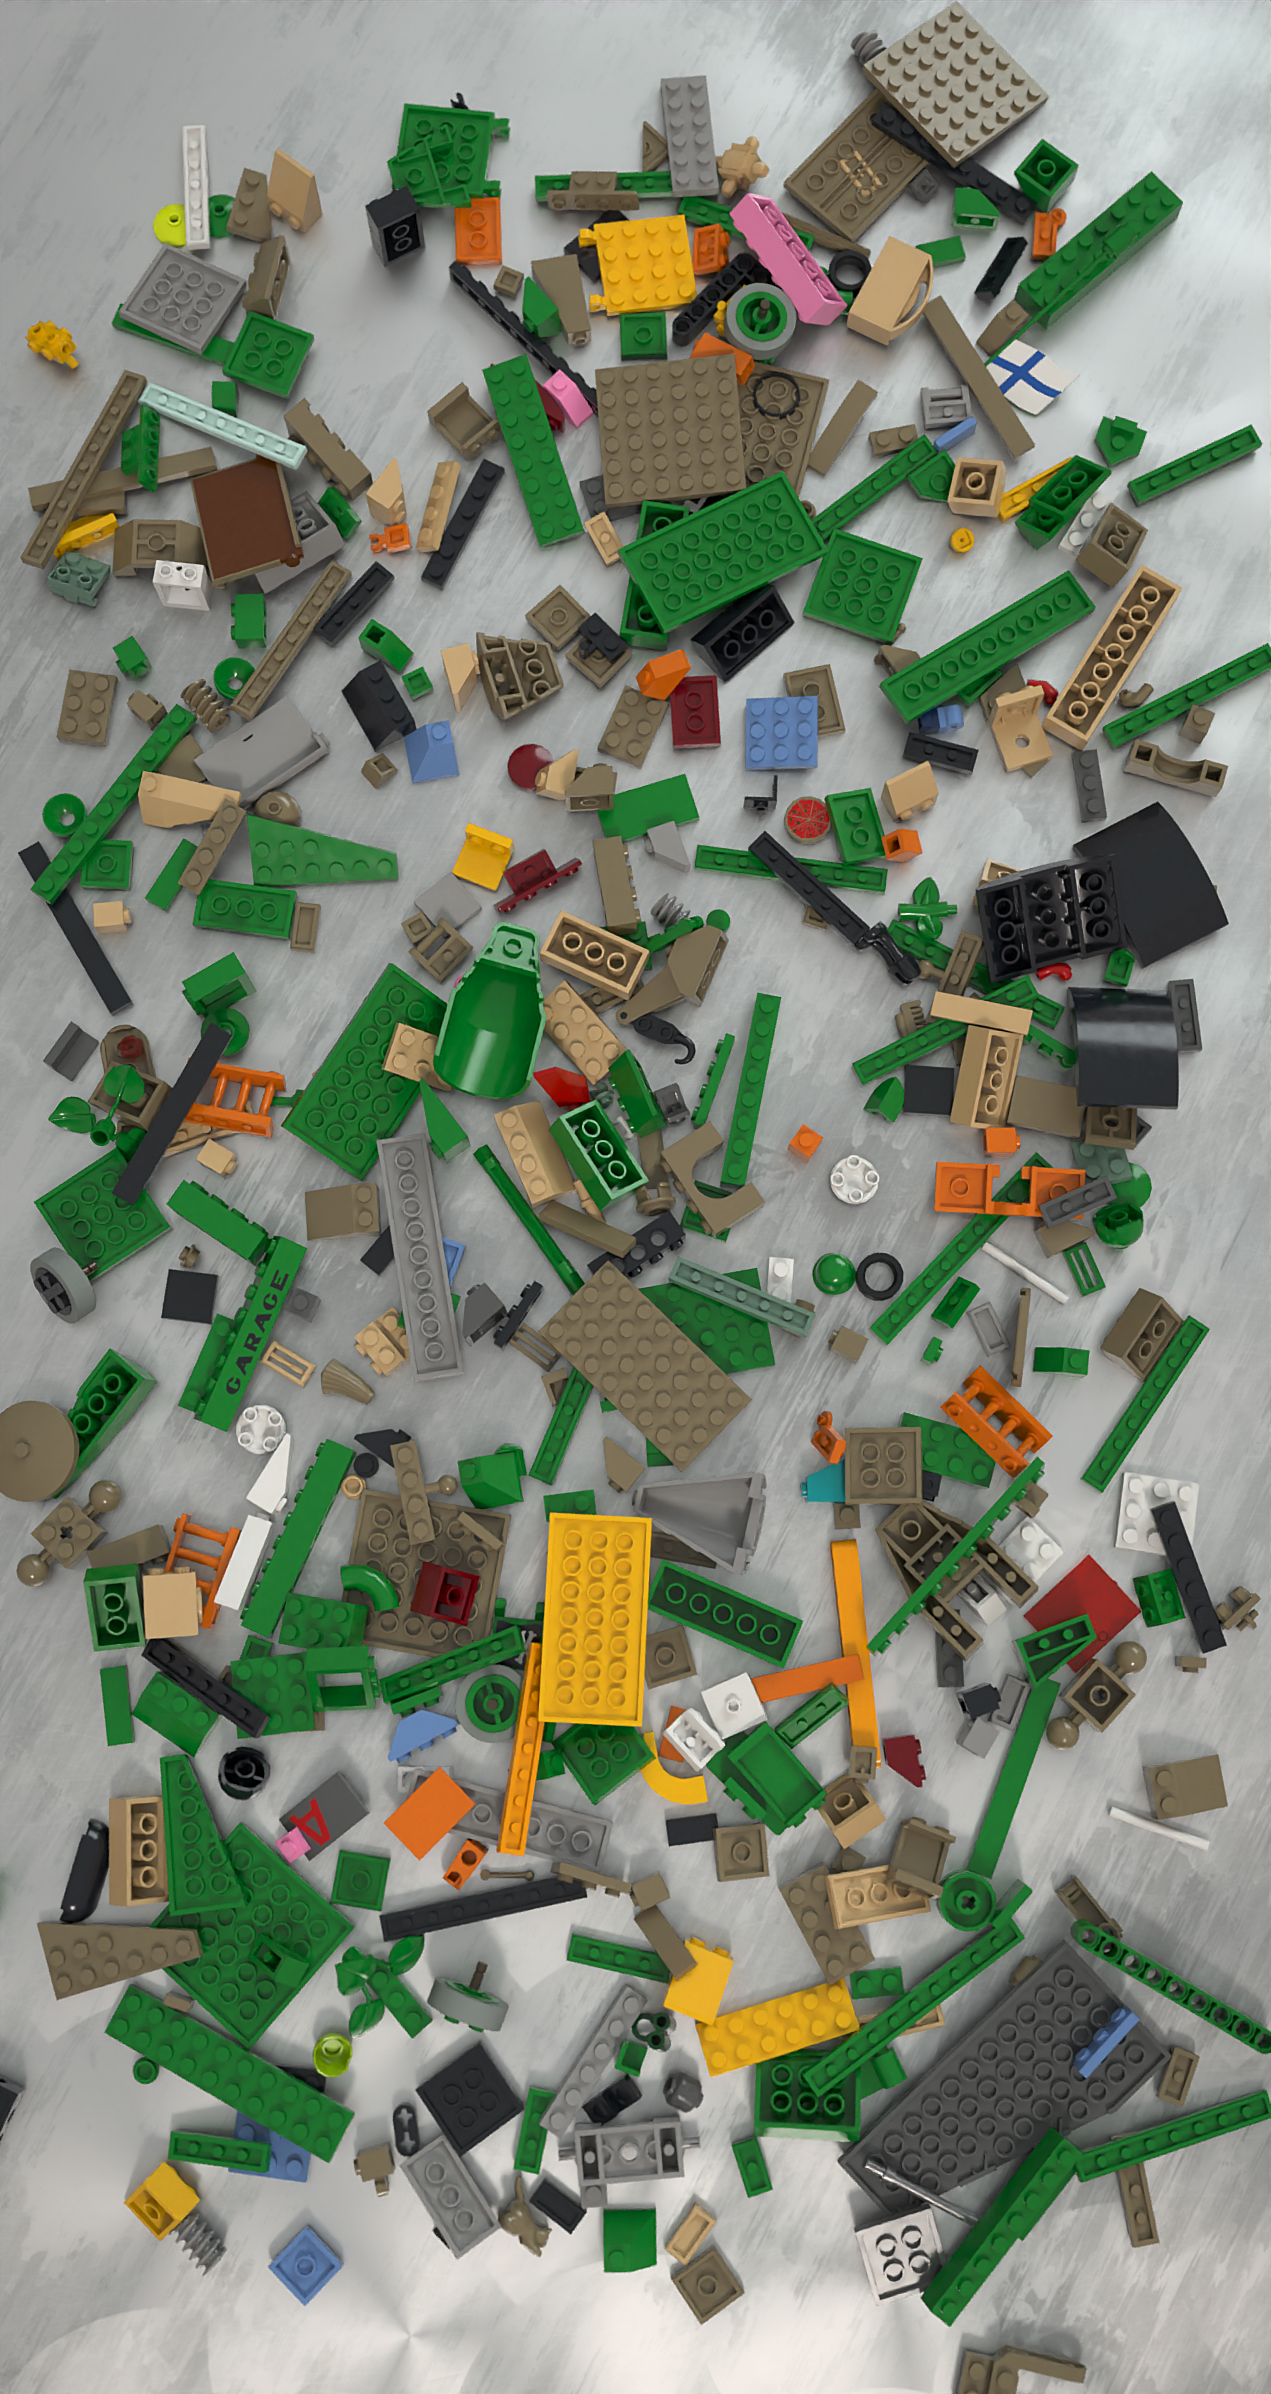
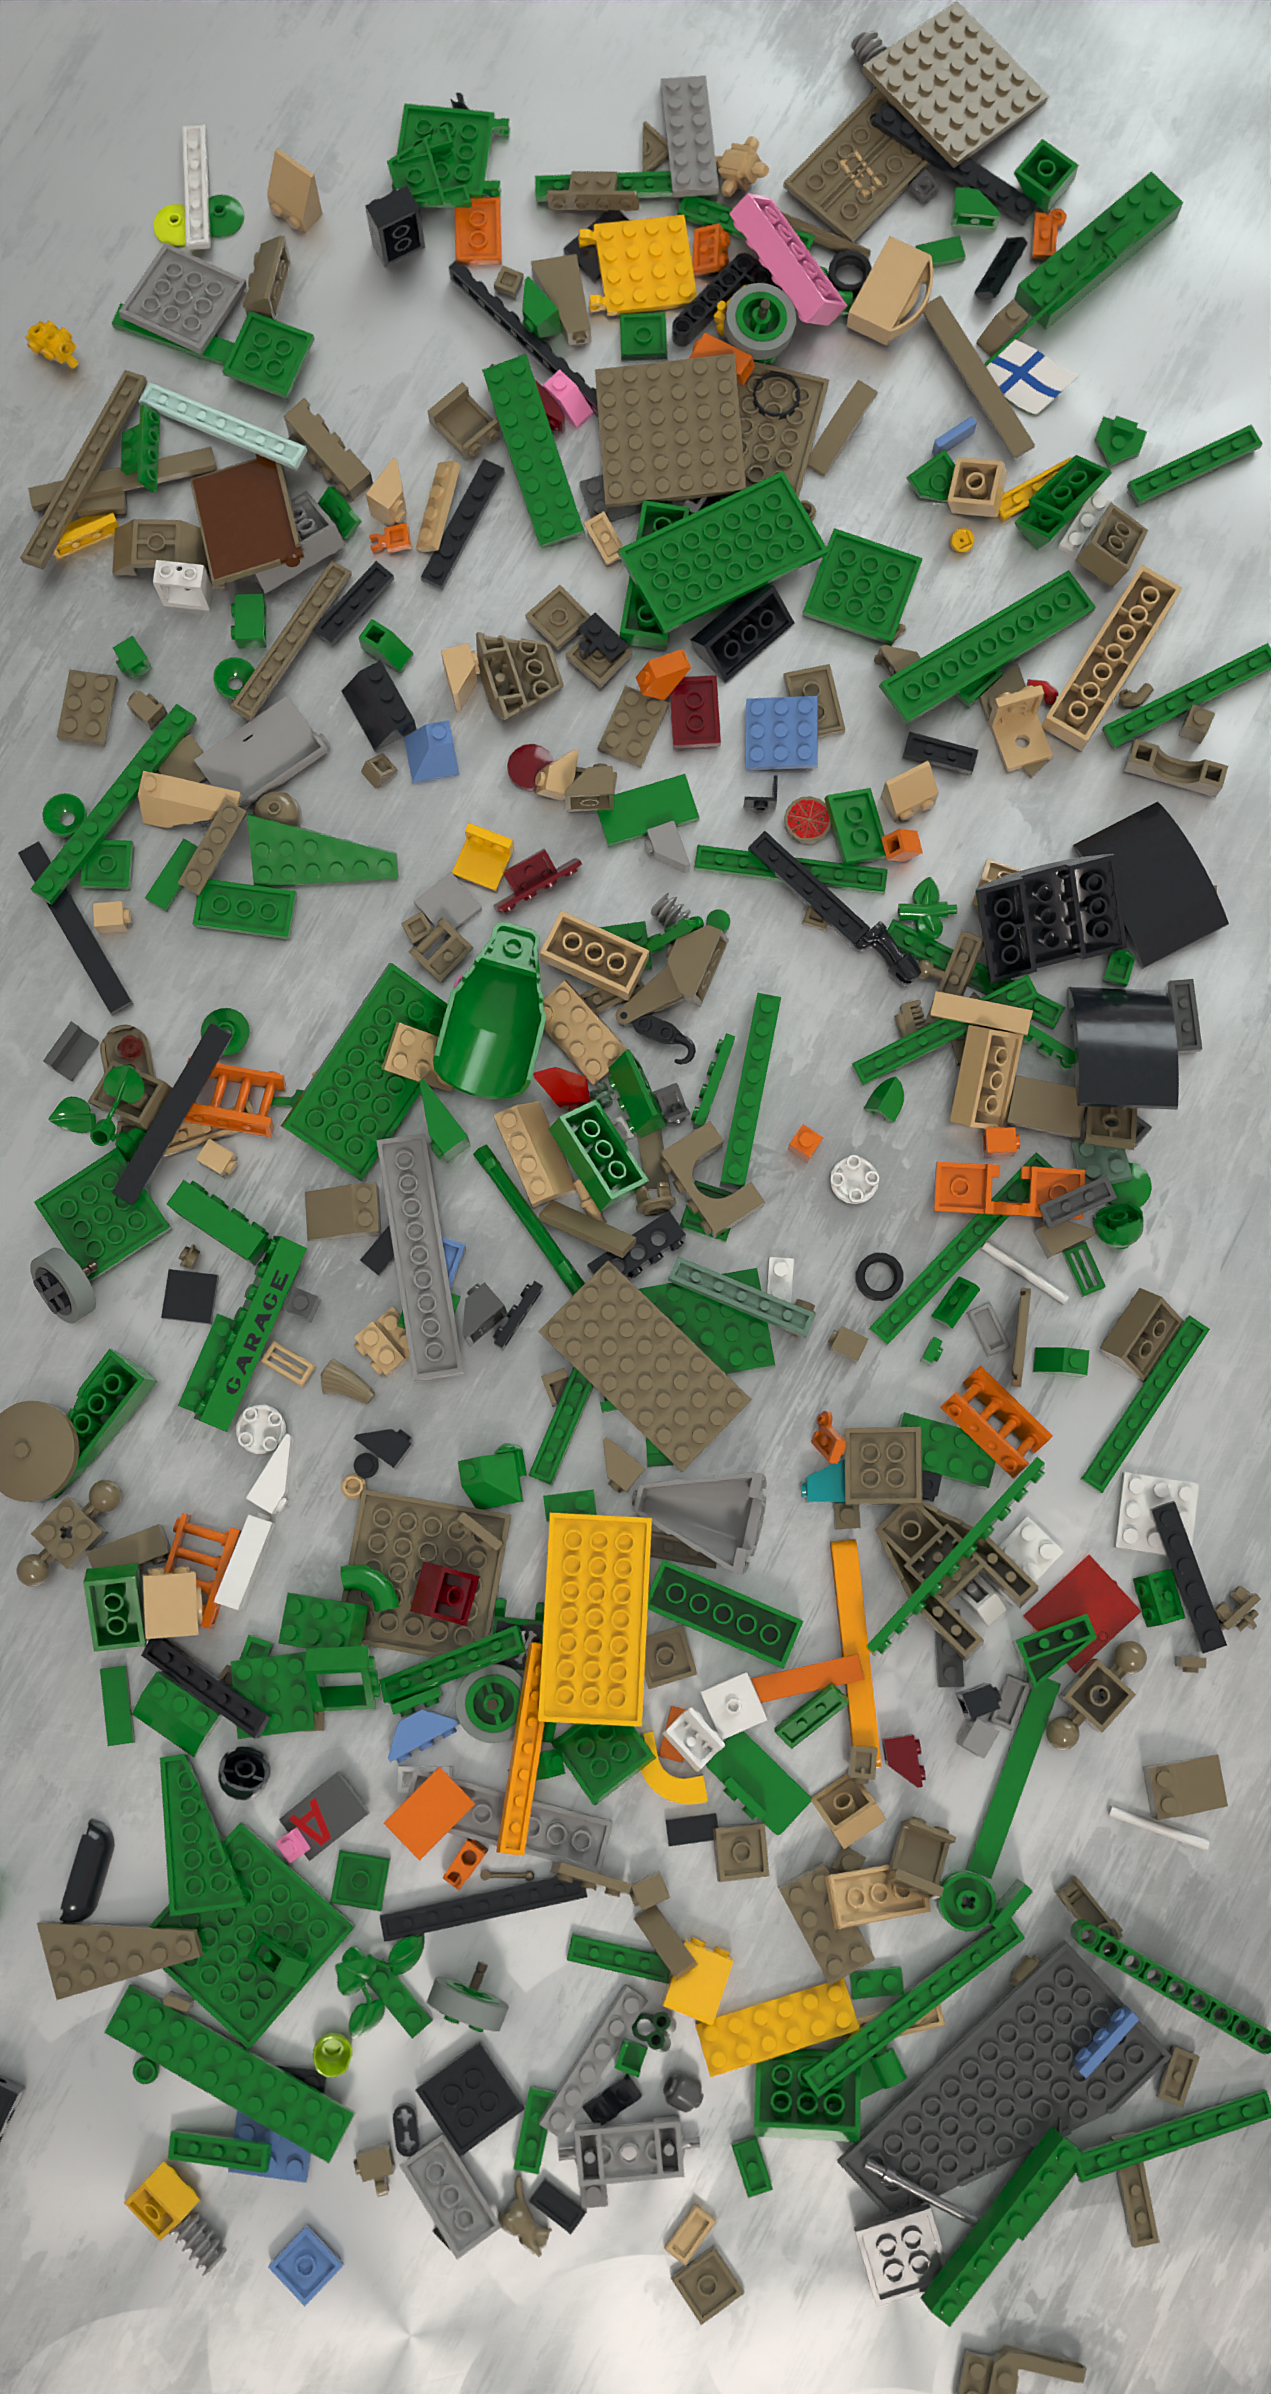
(78, 578): sand green plate -> none
(137, 1851): tan slope -> none
(206, 706): dark tan piece -> none
(218, 986): green window -> none
(225, 397): green brick -> none
(251, 208): dark tan wing -> none
(298, 1538): green brick -> none
(305, 927): dark tan tile -> none
(414, 1492): dark tan plate -> none
(417, 683): green plate -> none
(519, 1334): dark tan tile -> none
(615, 885): dark tan brick -> none
(629, 2239): green slope -> none
(777, 1775): green panel -> none
(834, 1274): green helmet -> none
(874, 487): green tile -> none
(892, 440): dark tan plate -> none
(928, 1090): black tile -> none
(941, 720): leg -> none
(945, 412): light grey plate -> none
(1032, 1501): dark tan panel -> none
(1060, 969): red arm -> none
(1089, 785): dark grey plate -> none

